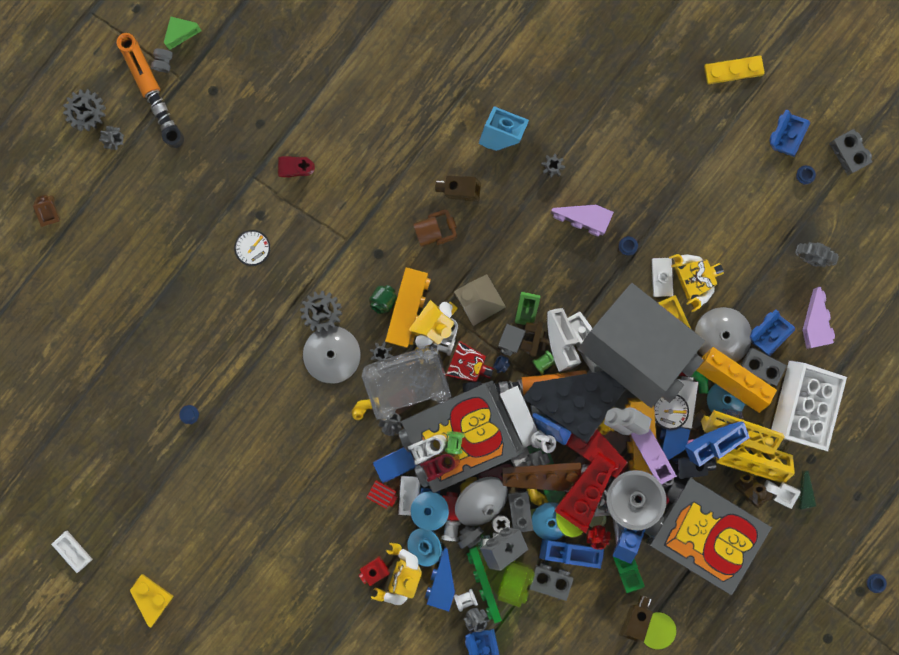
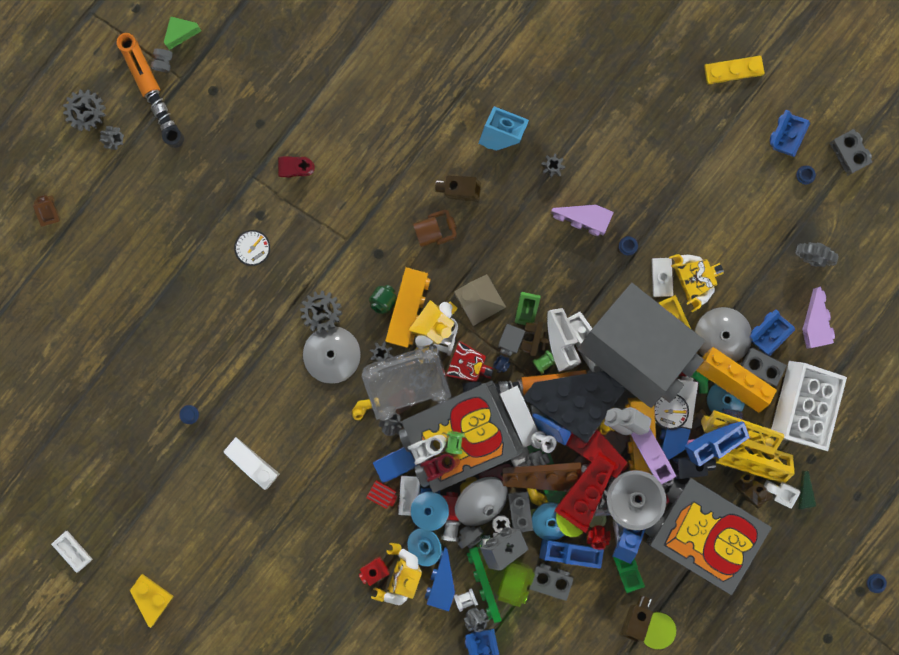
(251, 463): none -> white slope

